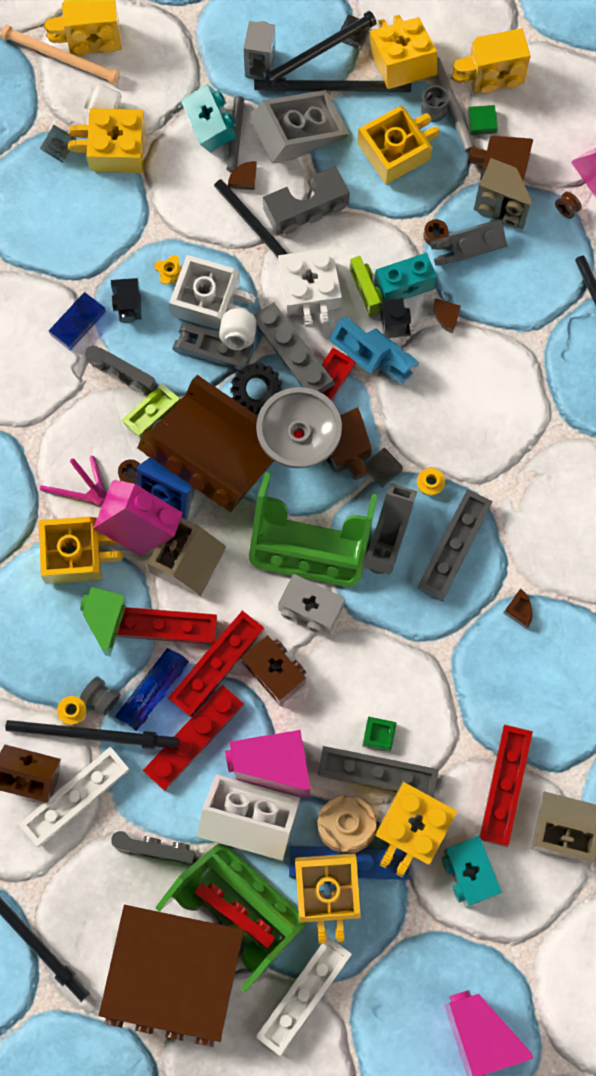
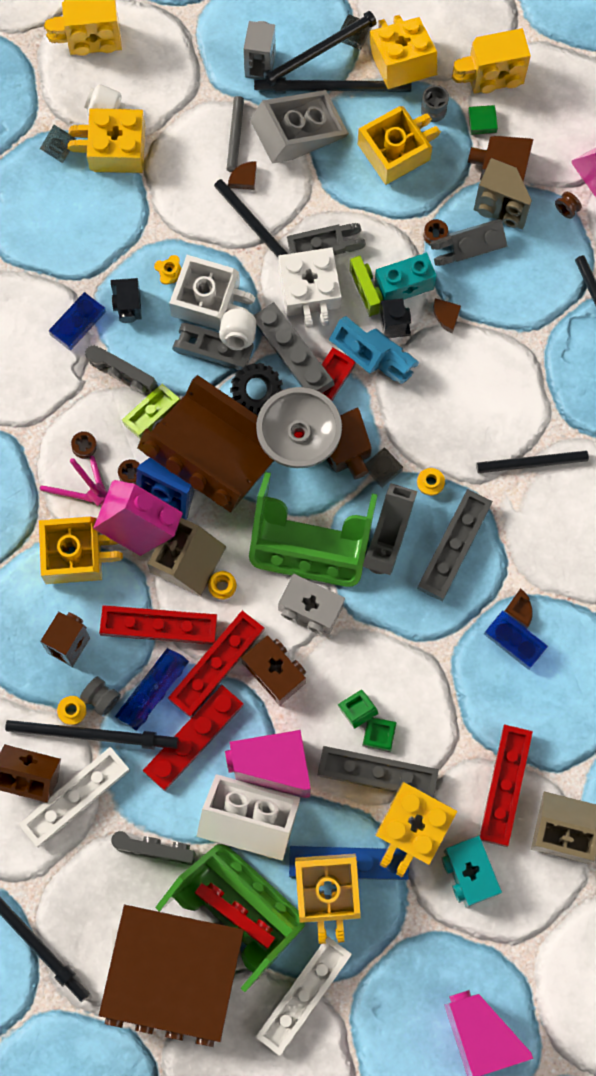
(65, 638): none -> reddish brown brick
(91, 441): none -> reddish brown bush
(103, 614): bright green slope -> none
(110, 75): light nougat bar -> none
(209, 118): brick -> none
(222, 576): none -> yellow plate
(288, 213): dark grey arch -> none
(327, 238): none -> dark grey hinge
(346, 824): tan tile -> none
(358, 709): none -> green tile
(454, 108): light grey bar -> none
(515, 640): none -> clear blue plate
(532, 461): none -> black bar

